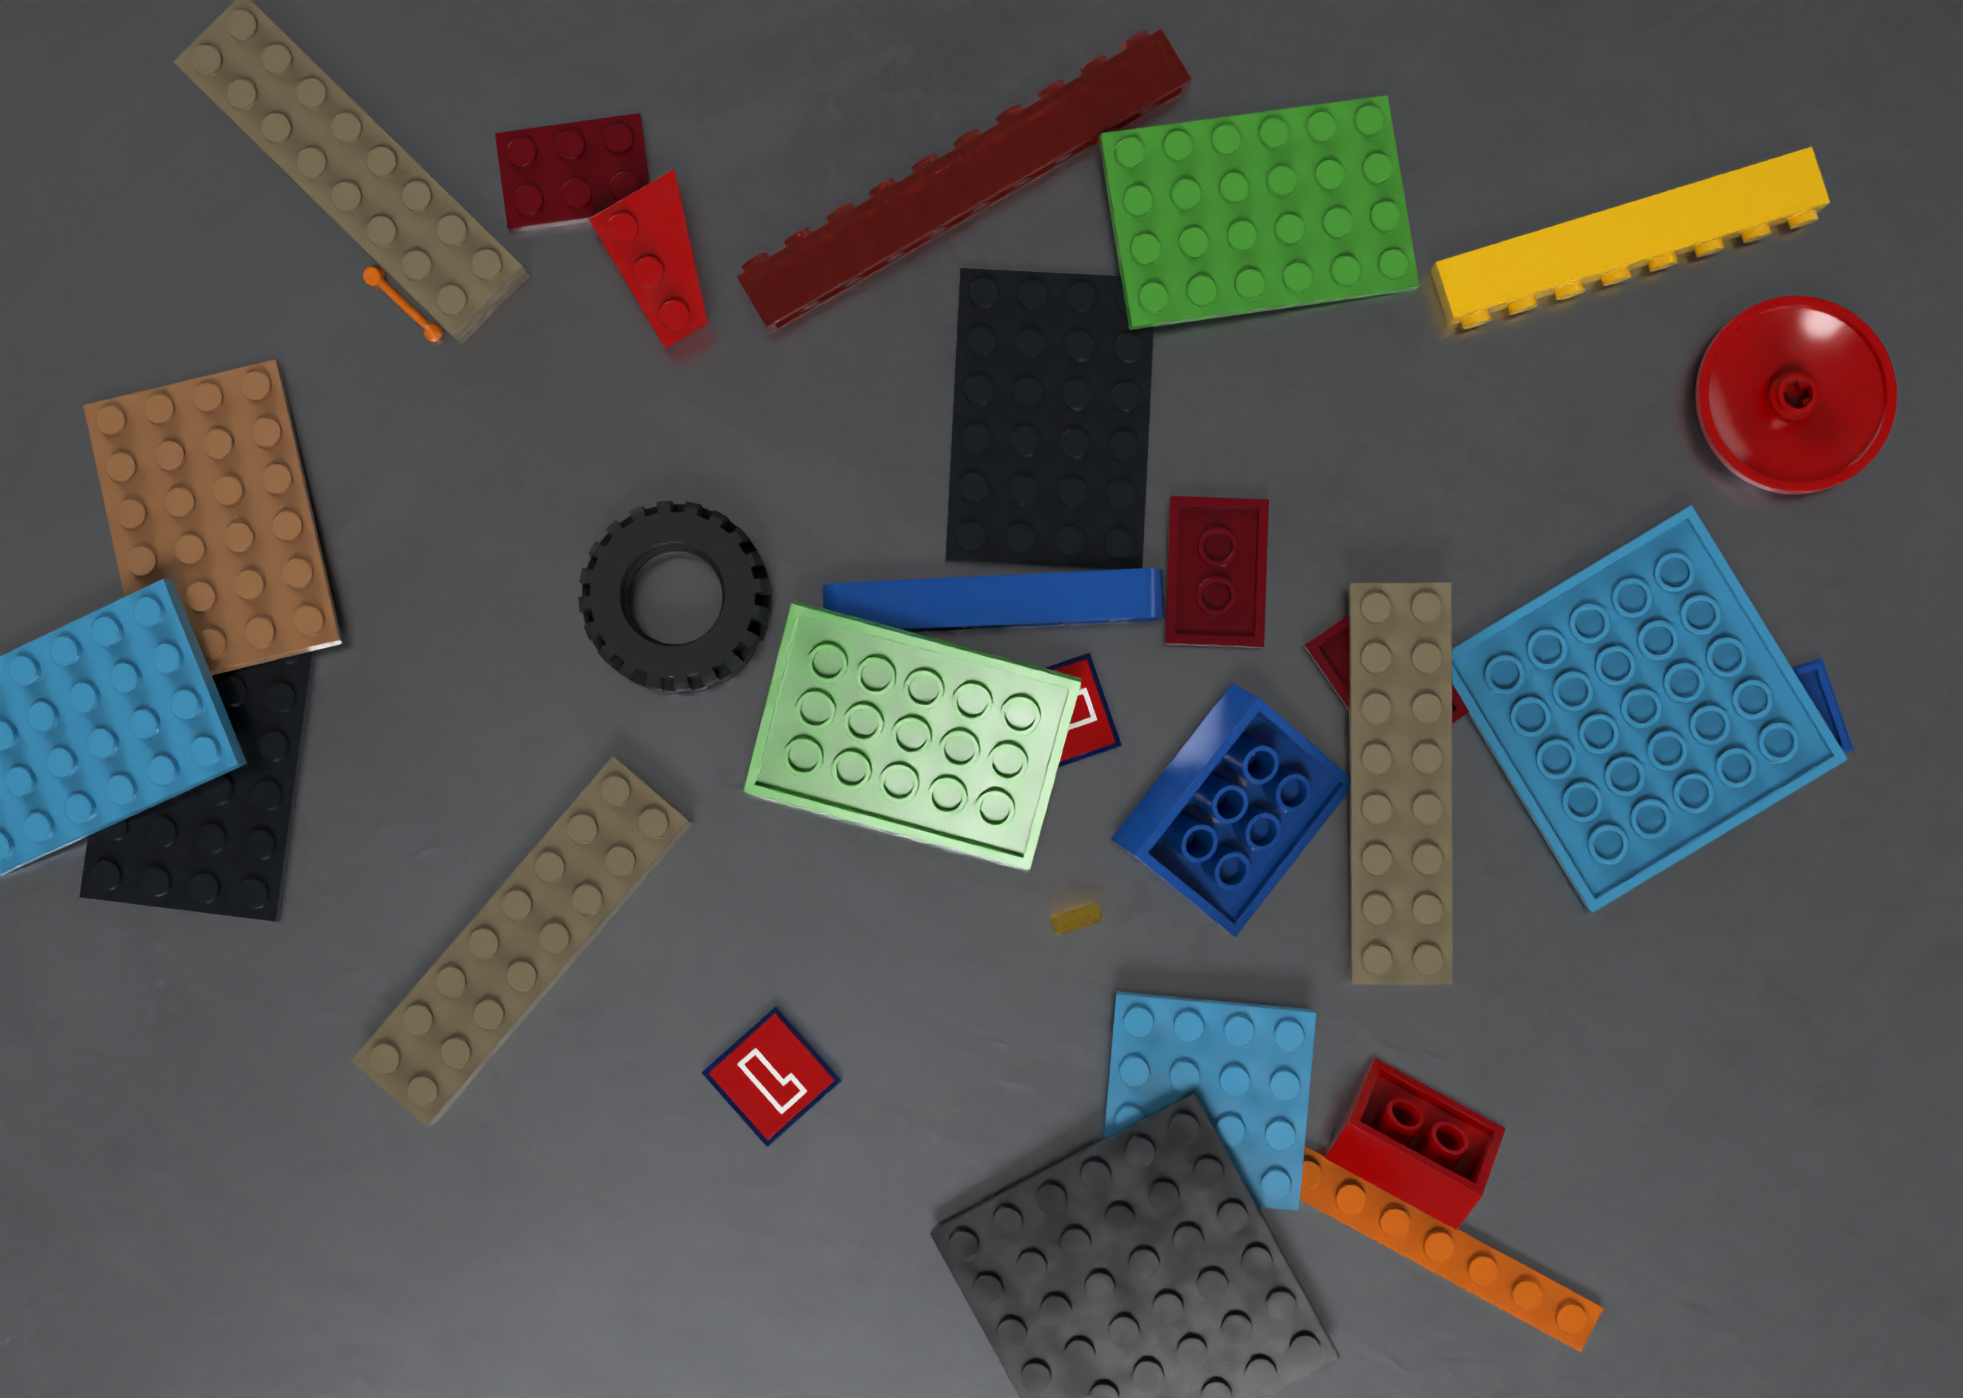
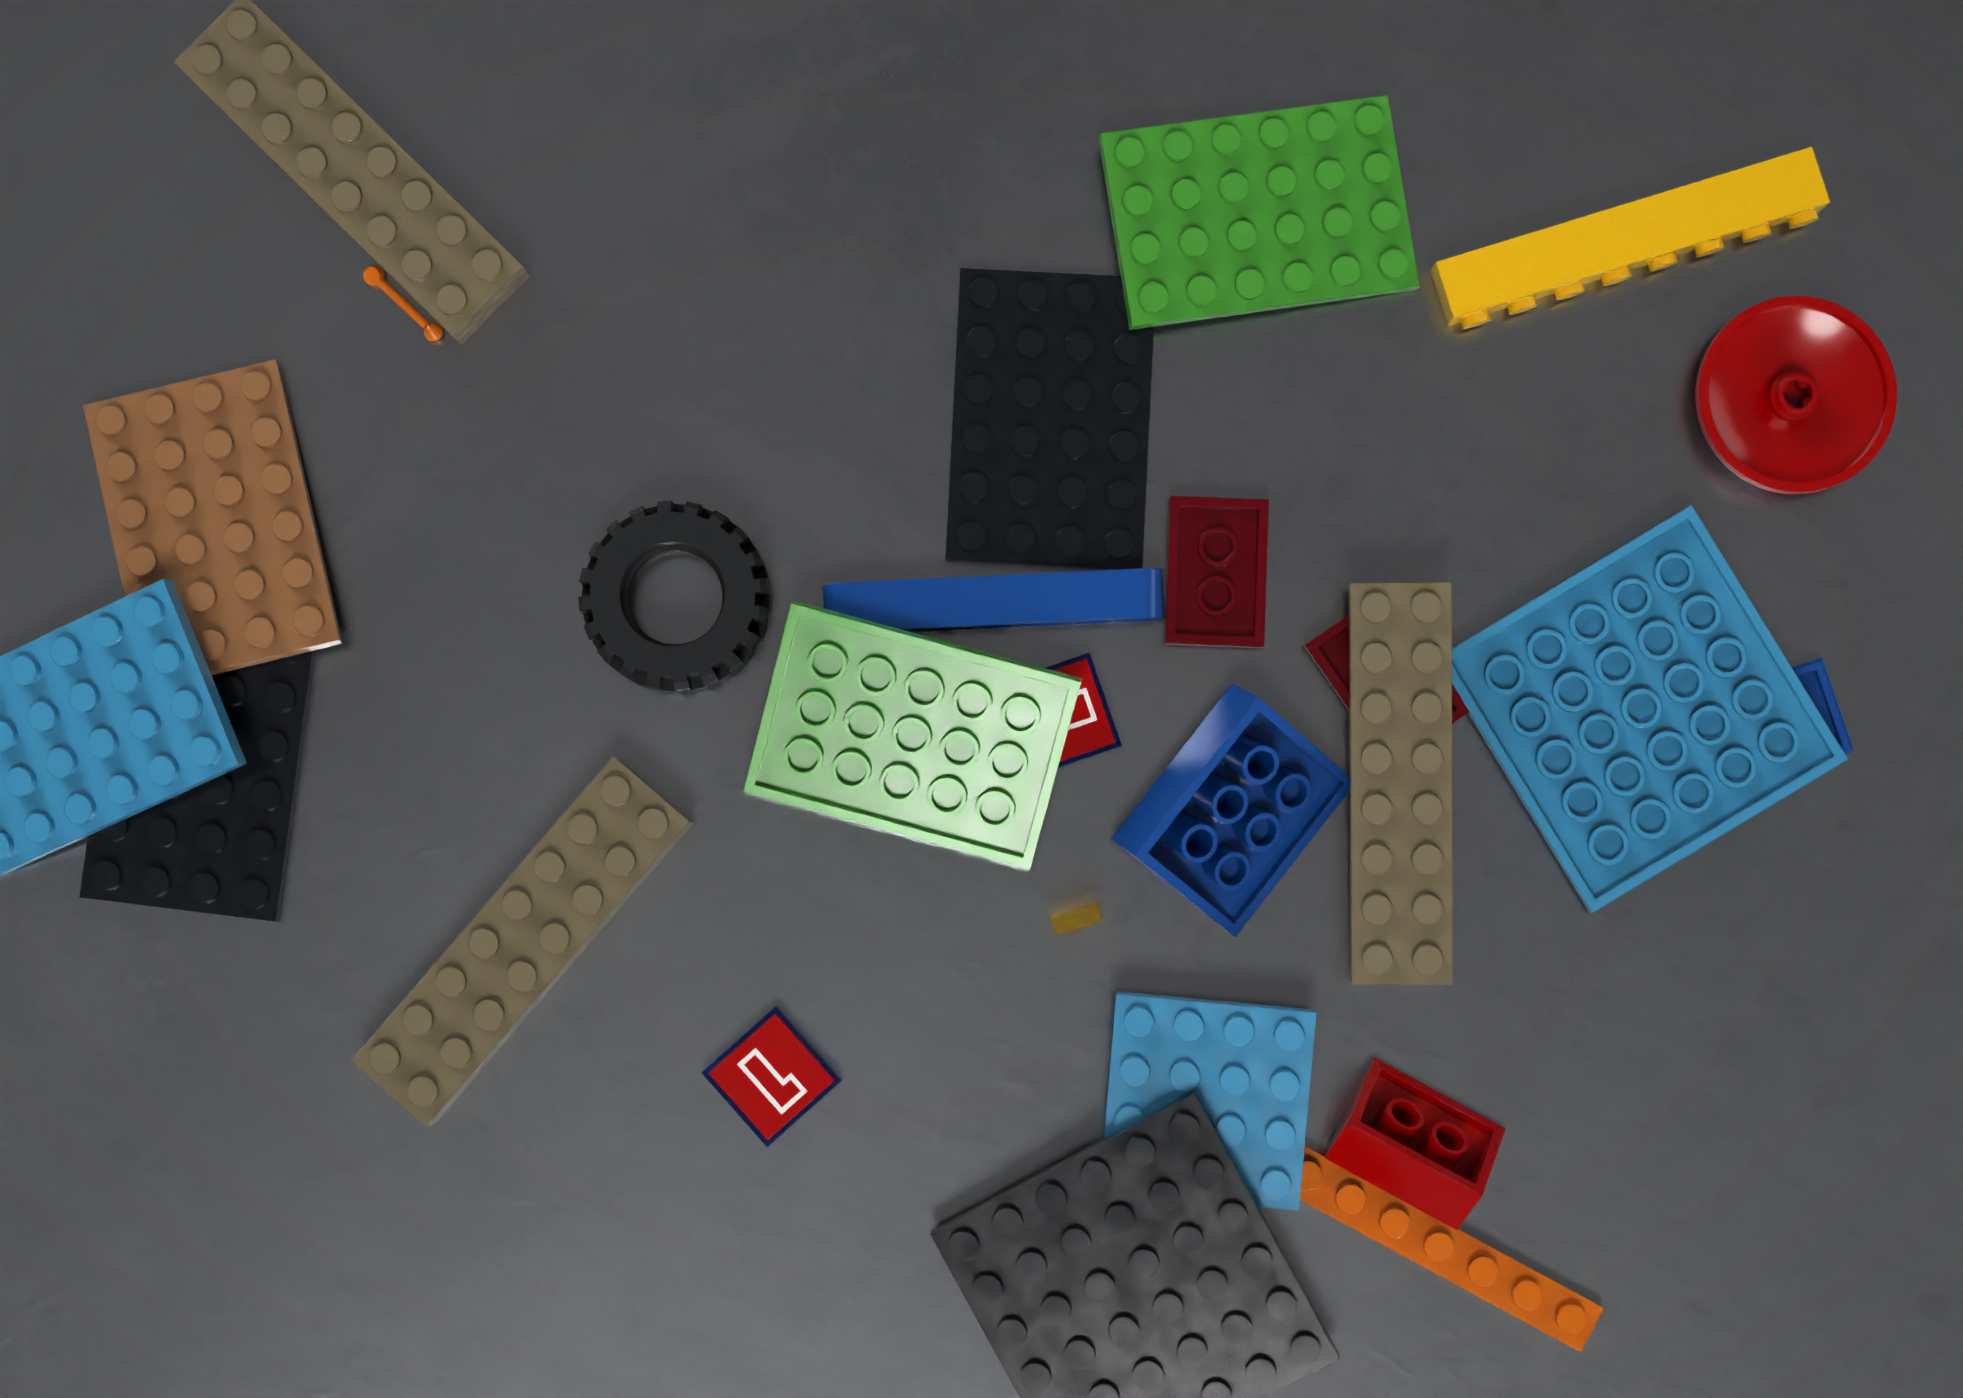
(570, 170): dark red plate -> none
(655, 257): red wedge -> none
(963, 181): clear red brick -> none

